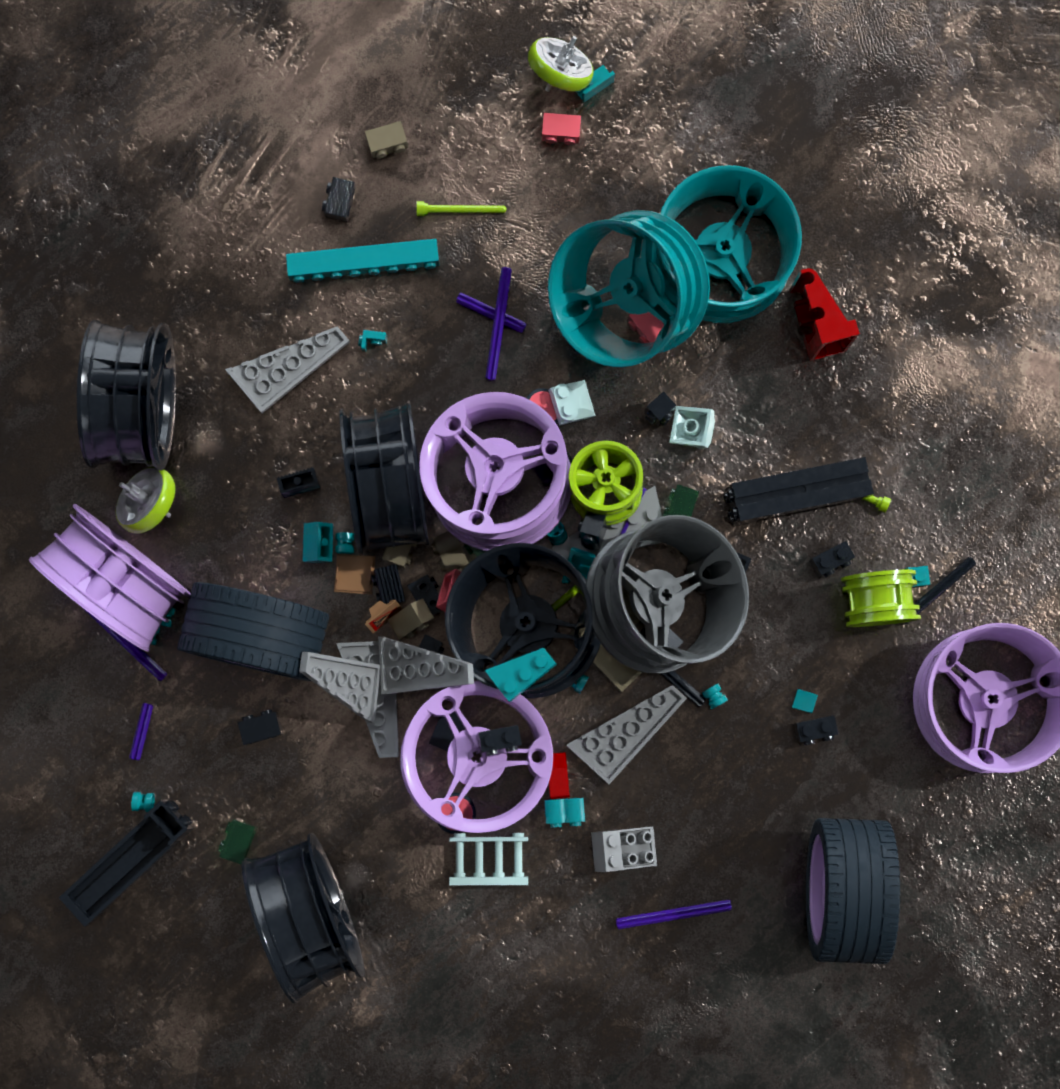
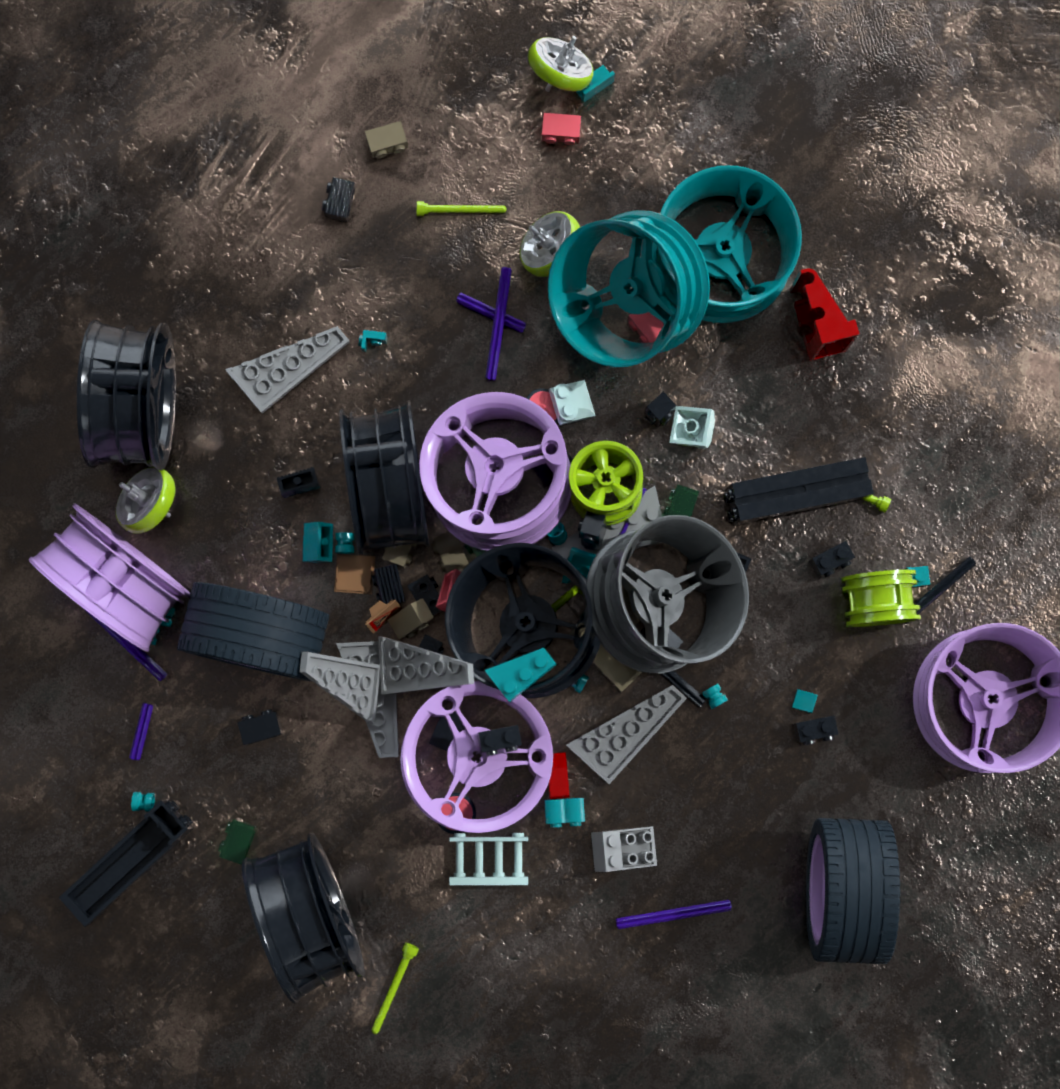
(362, 259): teal brick -> none
(409, 952): none -> lime piece
(542, 234): none -> flat silver wheel

